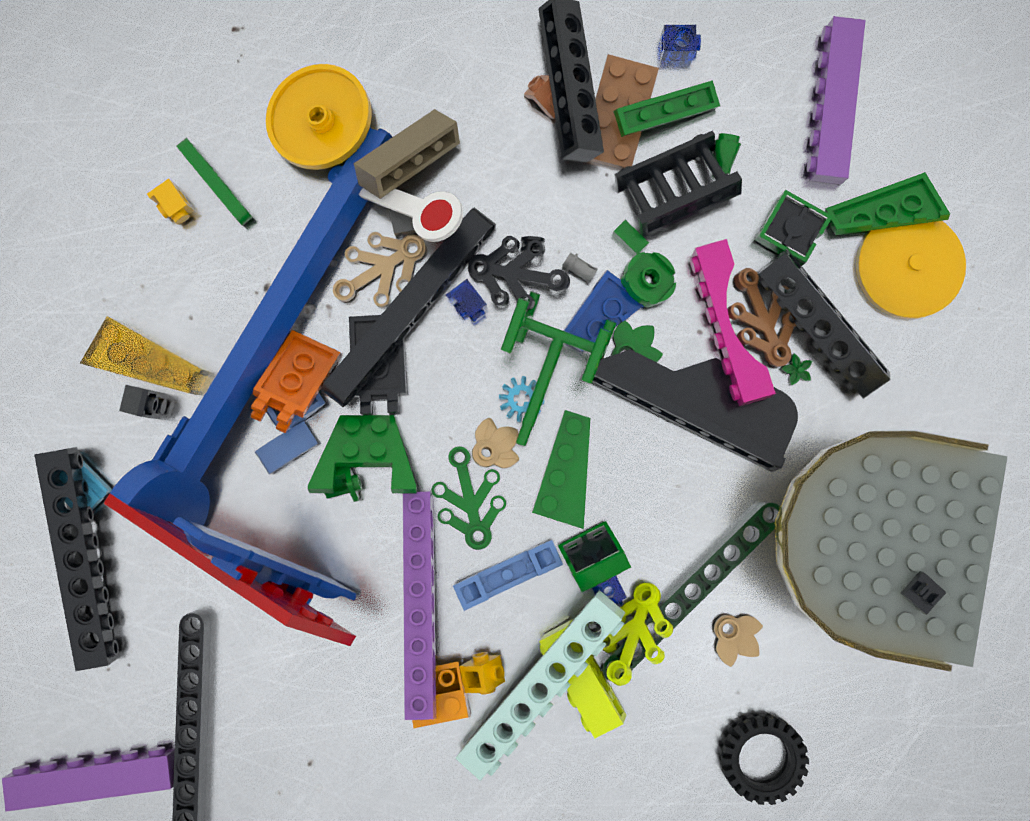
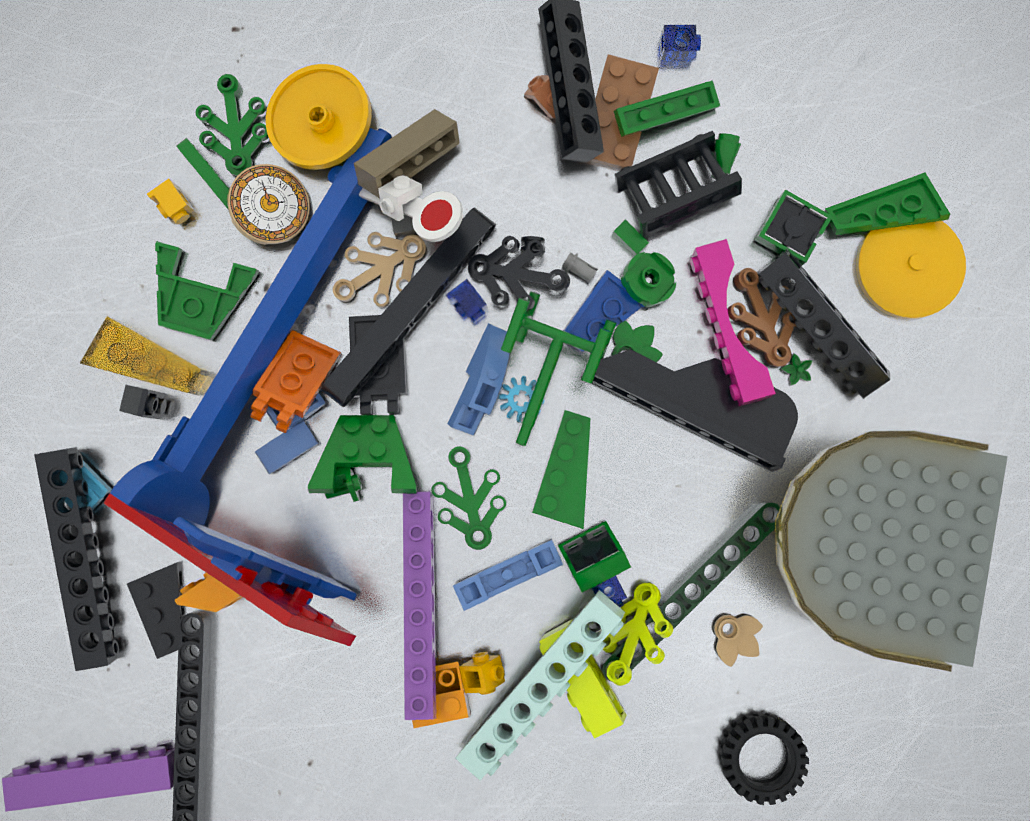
(156, 605): none -> black wing
(193, 305): none -> green wing
(207, 595): none -> light orange slope
(234, 129): none -> green plant
(268, 204): none -> tile
(396, 194): none -> white bracket
(485, 380): none -> medium blue slope
(498, 442): tan plate -> none
(836, 100): medium lavender brick -> none
(923, 592): black tile -> none

